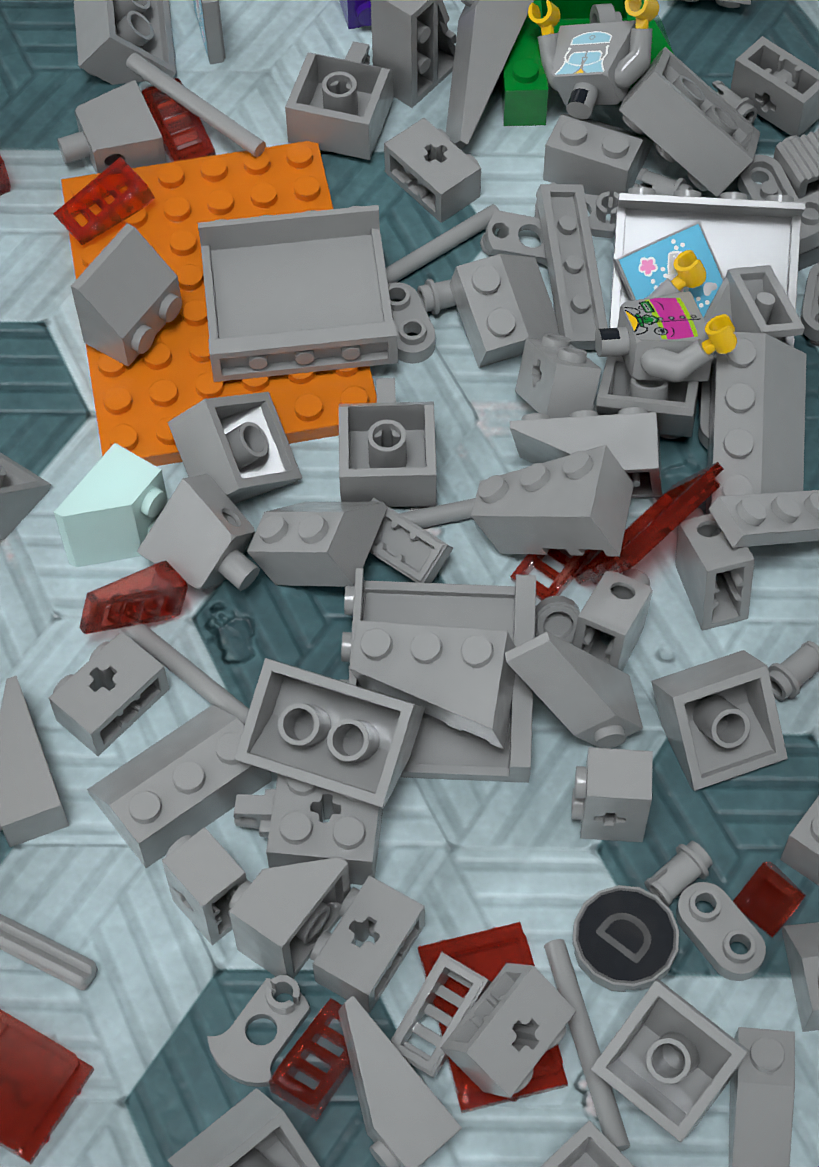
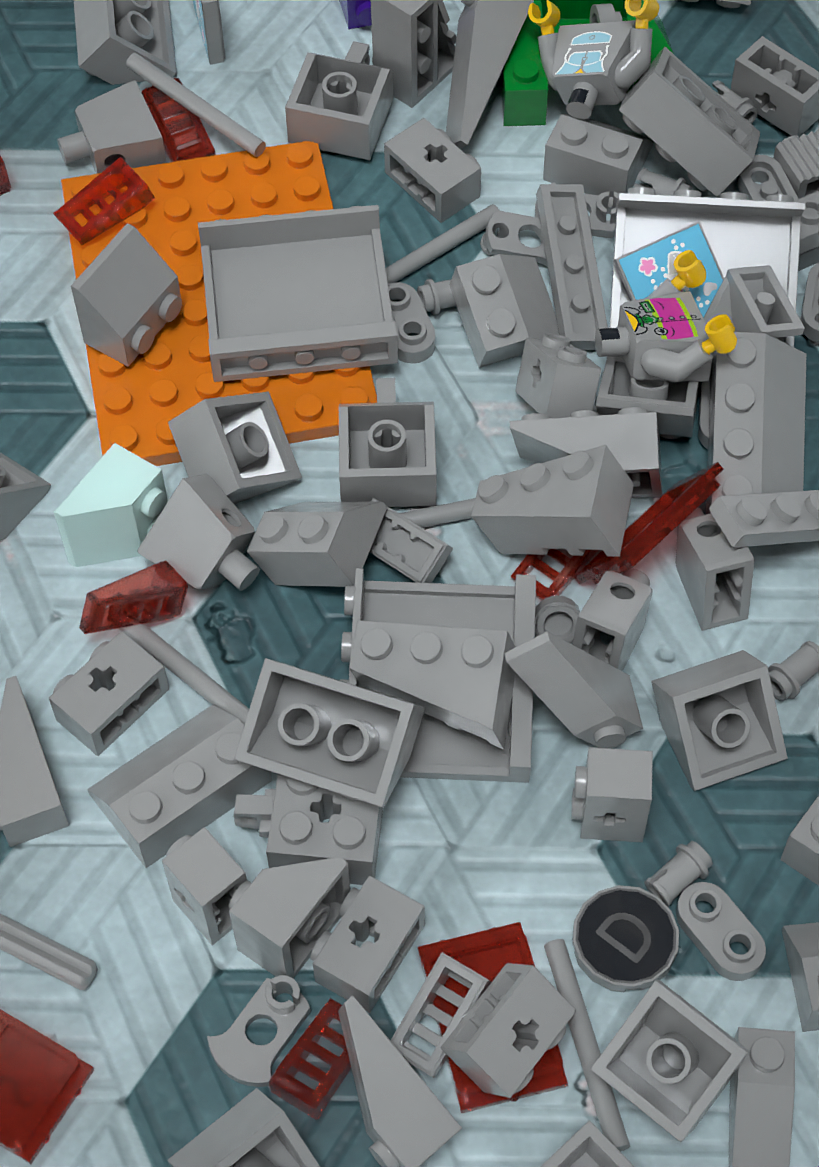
(769, 898): clear red slope -> none

